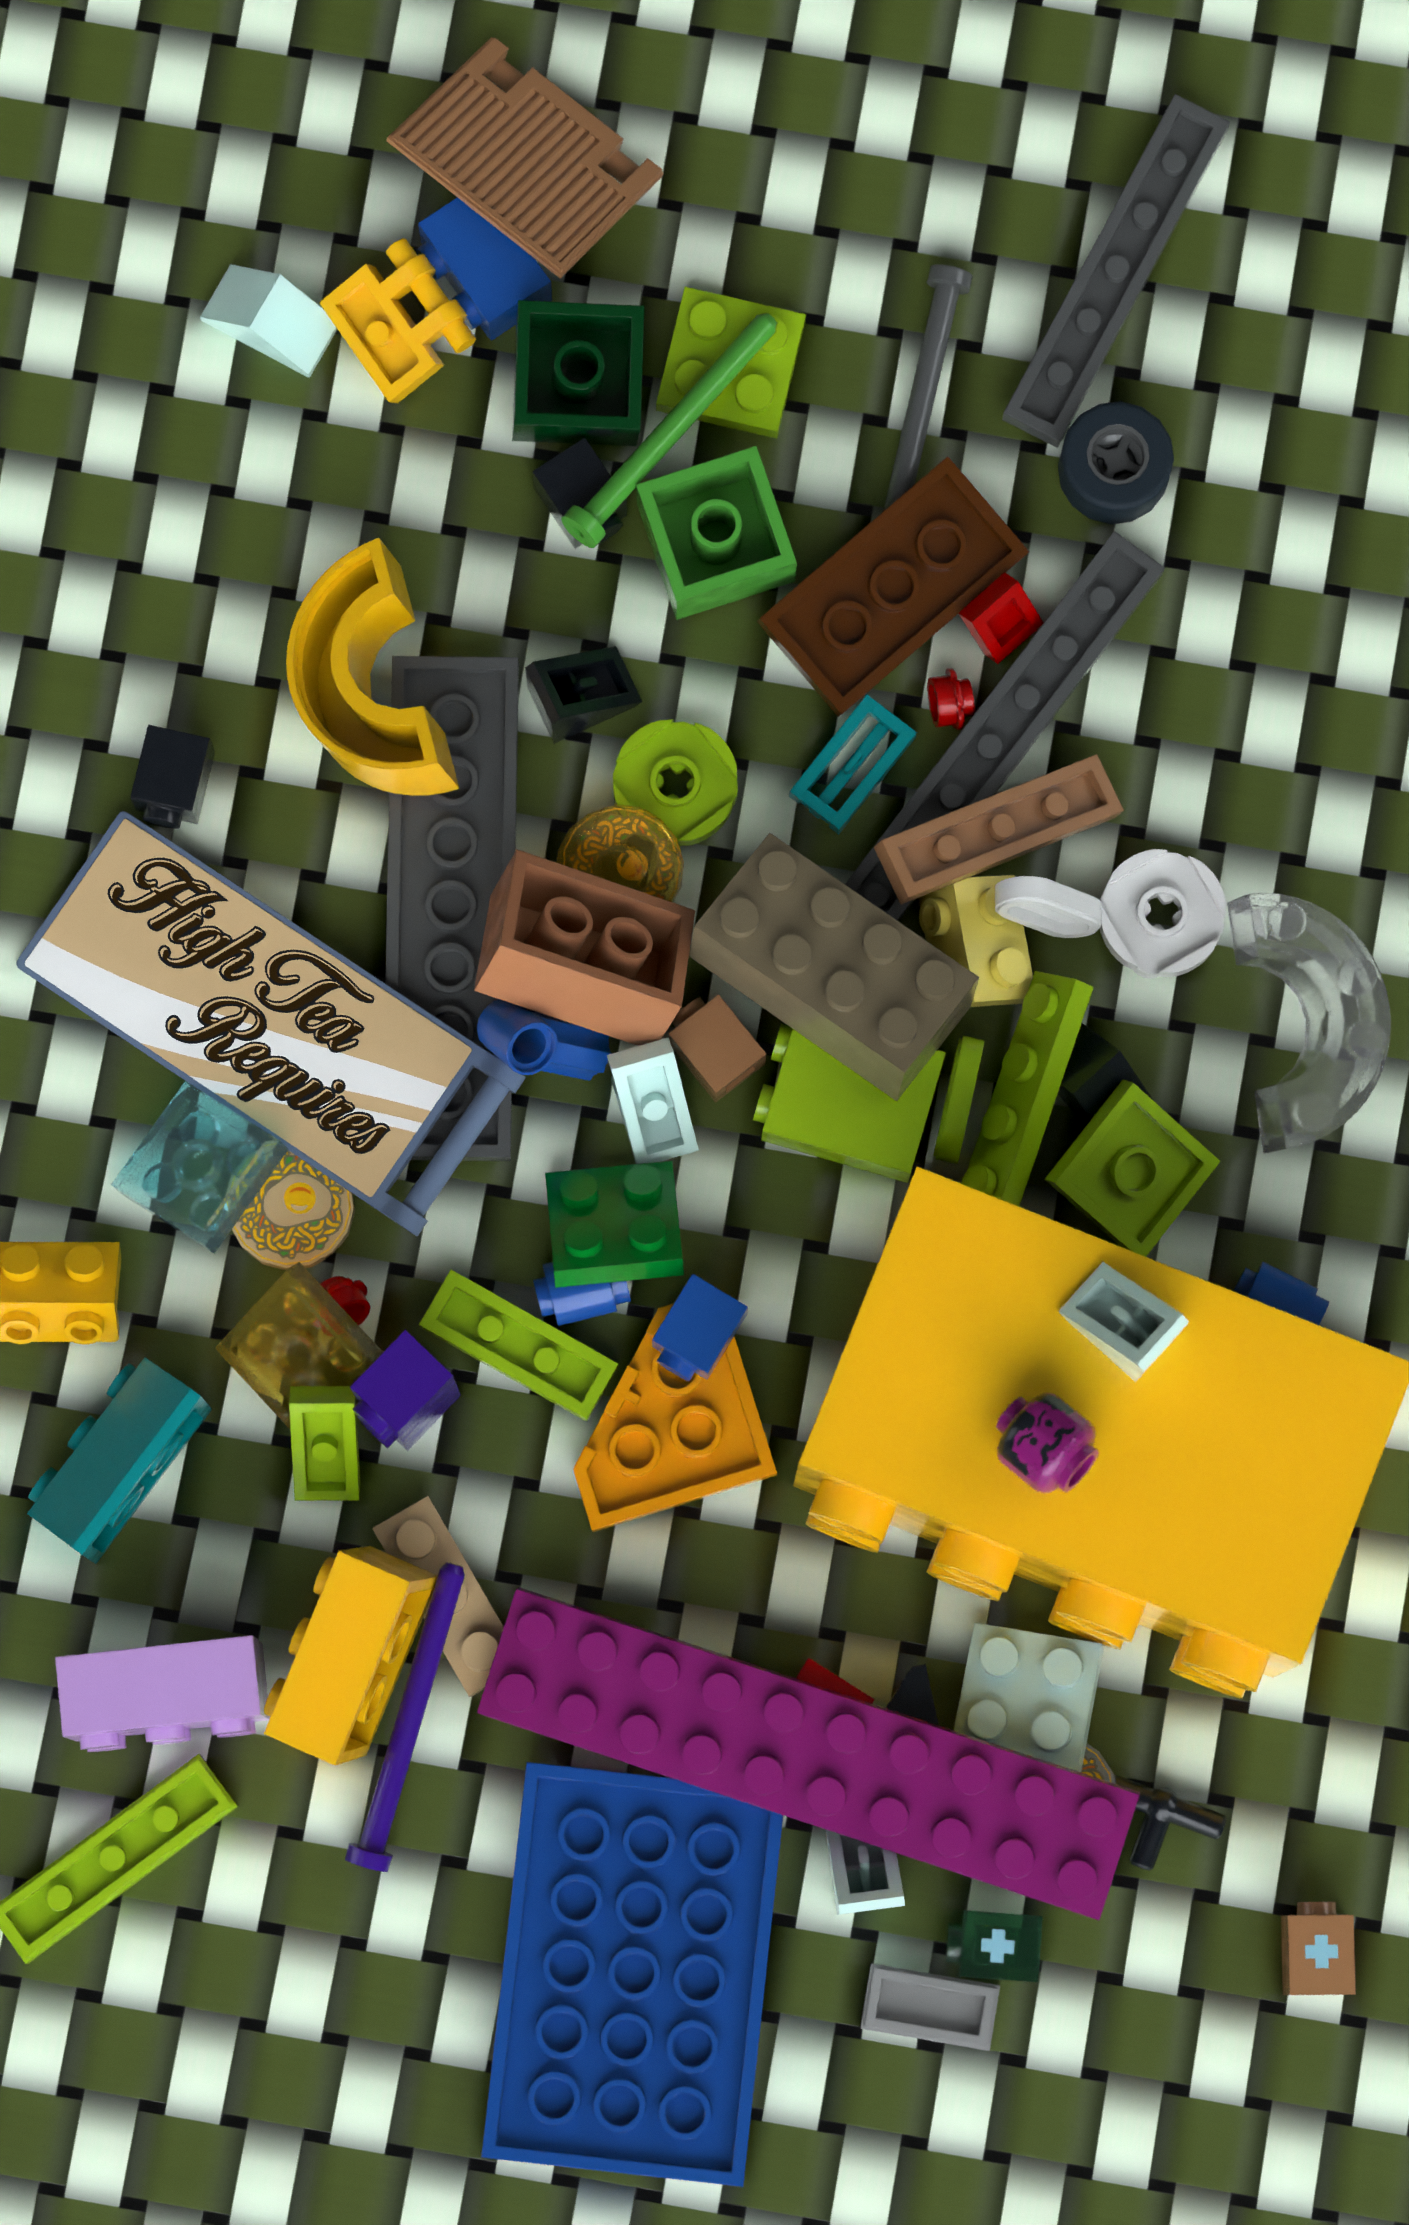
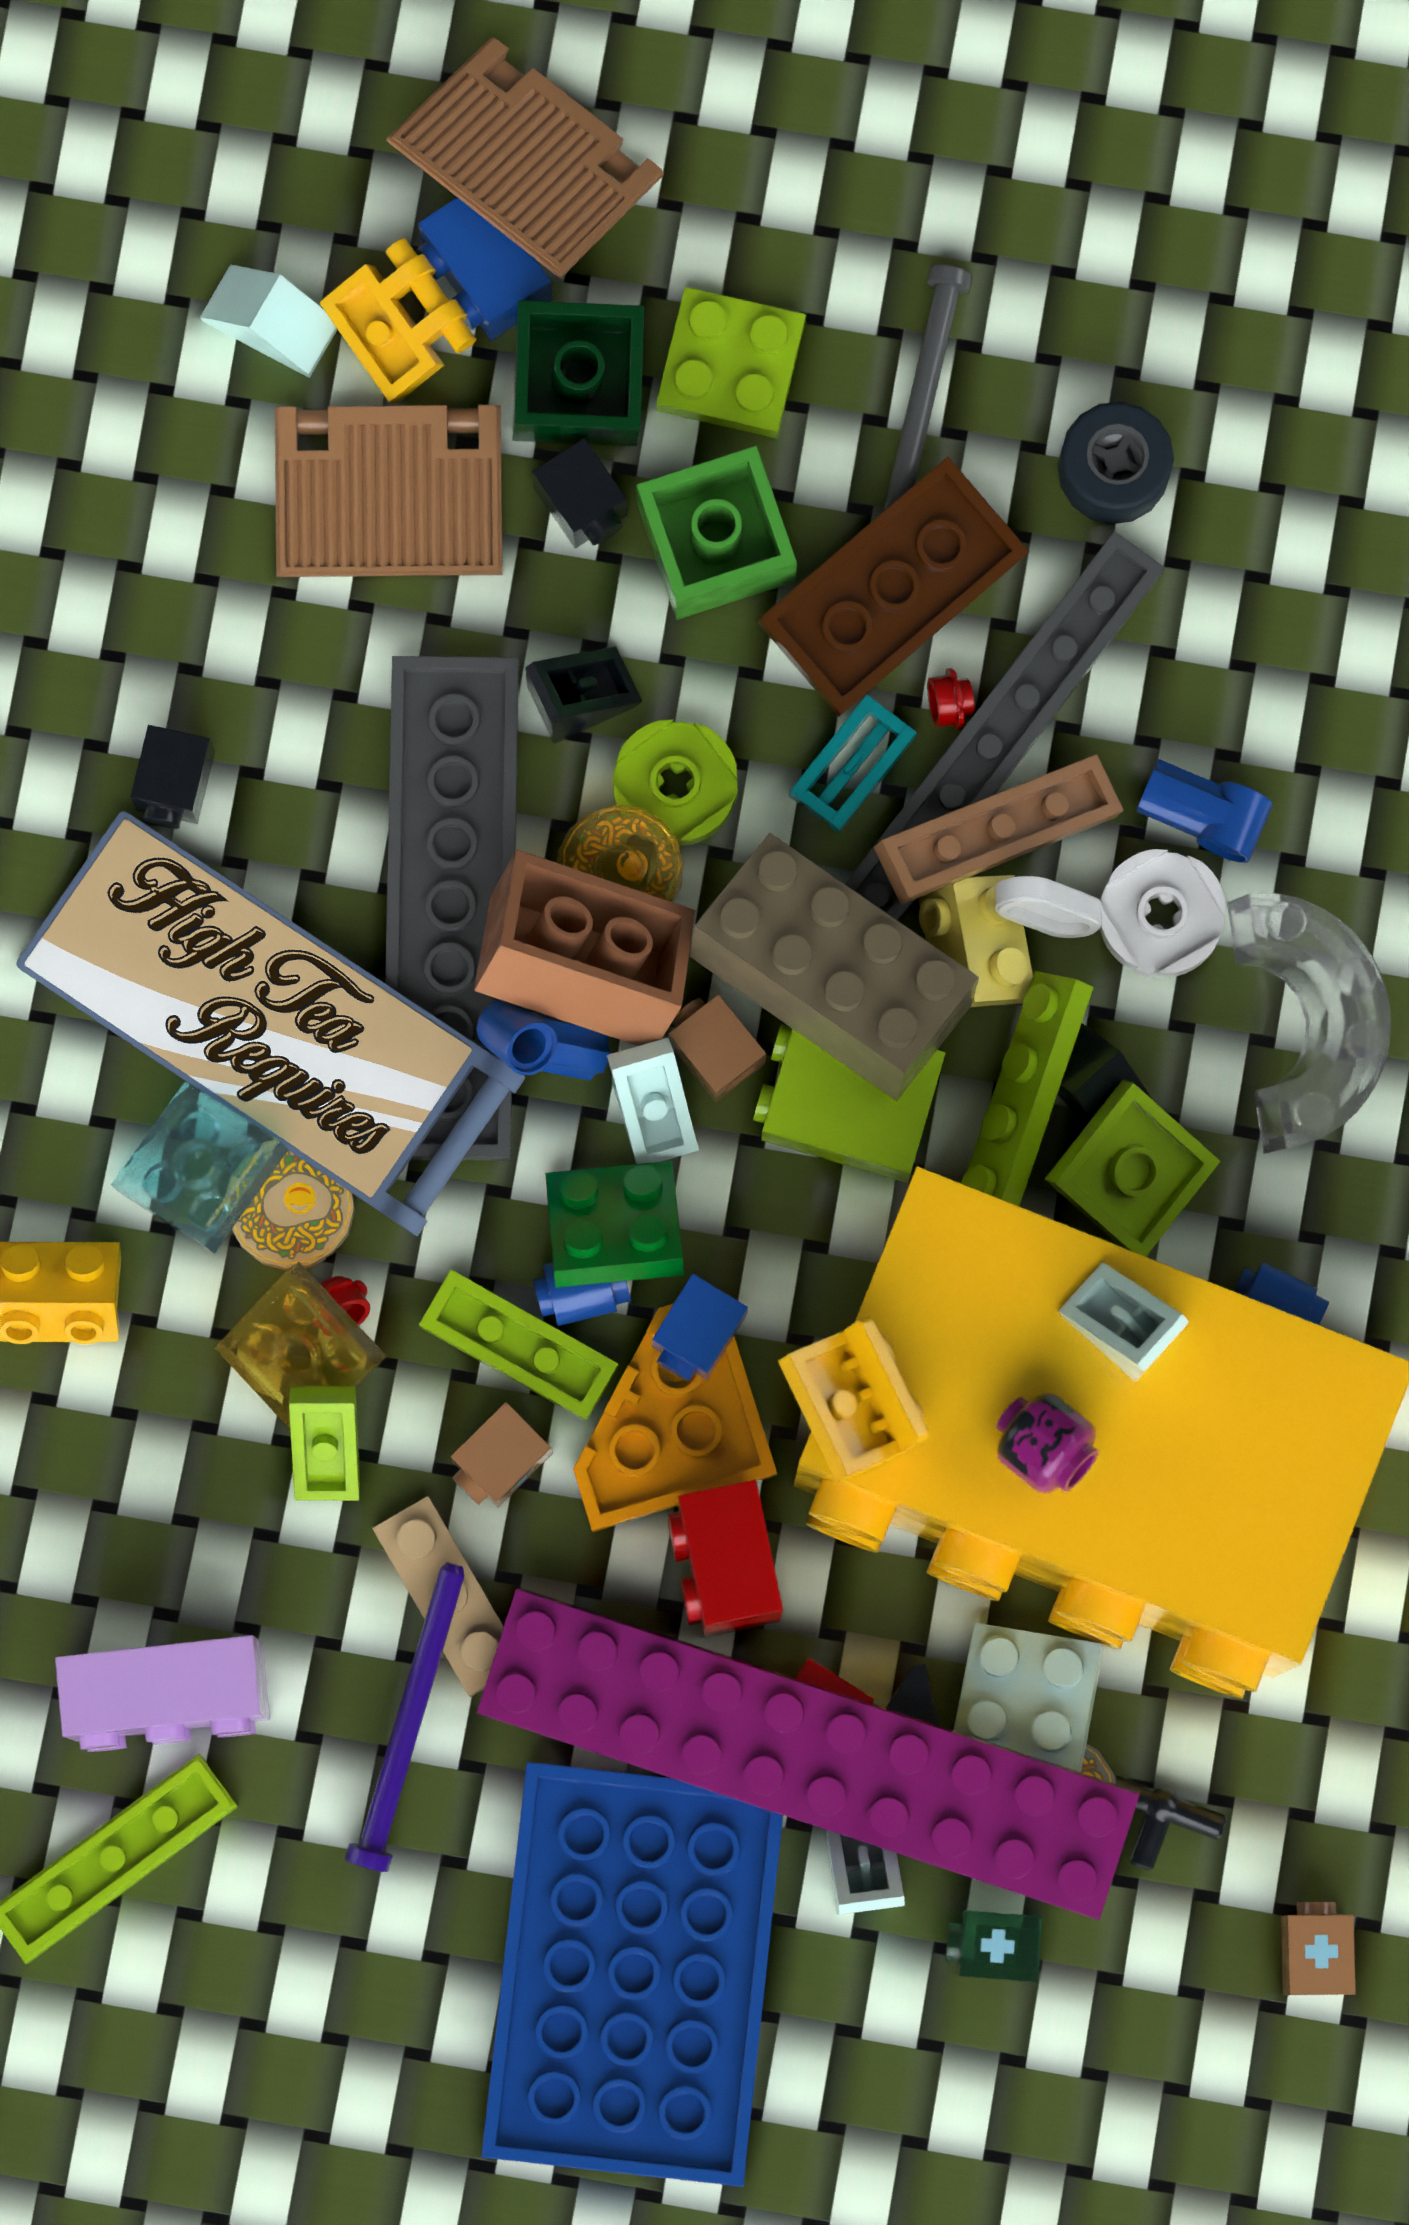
(117, 1458): teal slope -> none
(329, 670): yellow brick -> none
(349, 1654): yellow brick -> none
(388, 492): none -> medium nougat window
(403, 1393): dark purple brick -> none
(499, 1457): none -> medium nougat brick
(587, 522): bright green bar -> none
(728, 1559): none -> red brick
(855, 1399): none -> yellow bracket
(930, 2007): light grey tile -> none
(958, 1099): lime tile -> none
(1001, 618): red plate -> none
(1116, 271): dark grey plate -> none
(1221, 816): none -> blue piece

